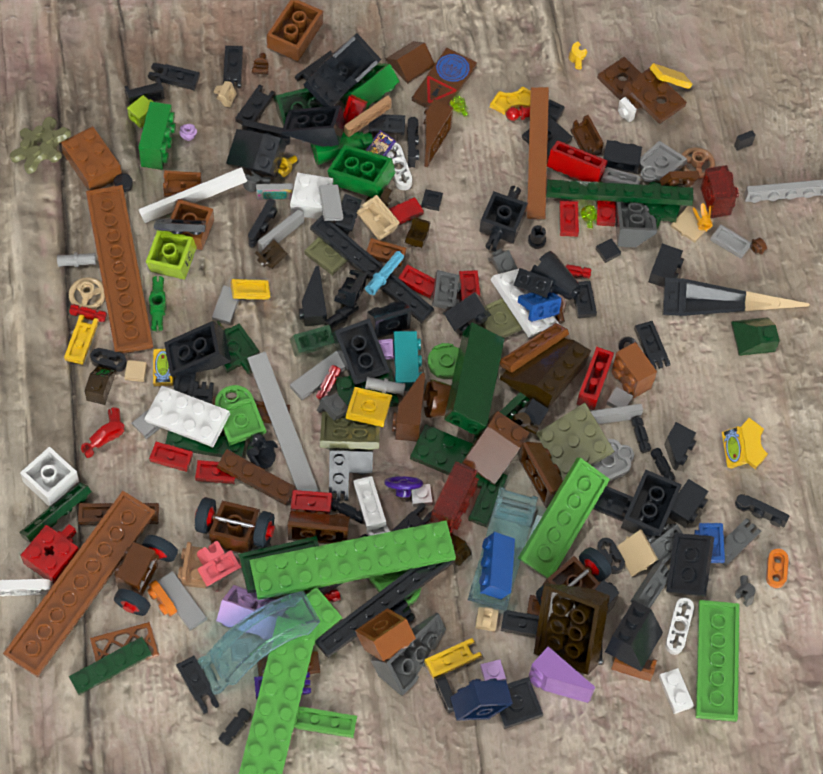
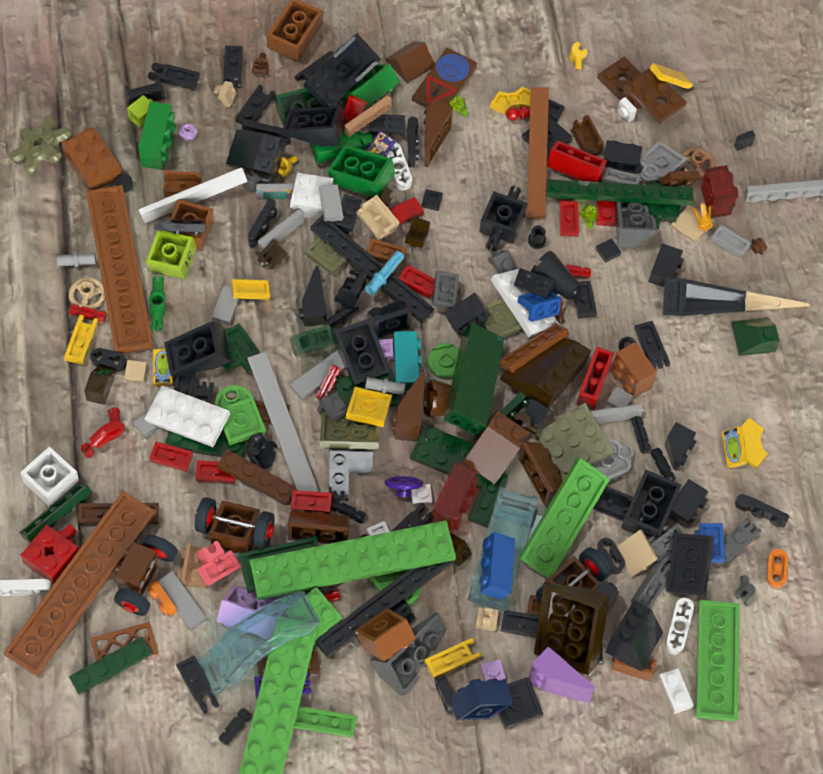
(369, 503): white plate -> none
(469, 283): red plate -> none

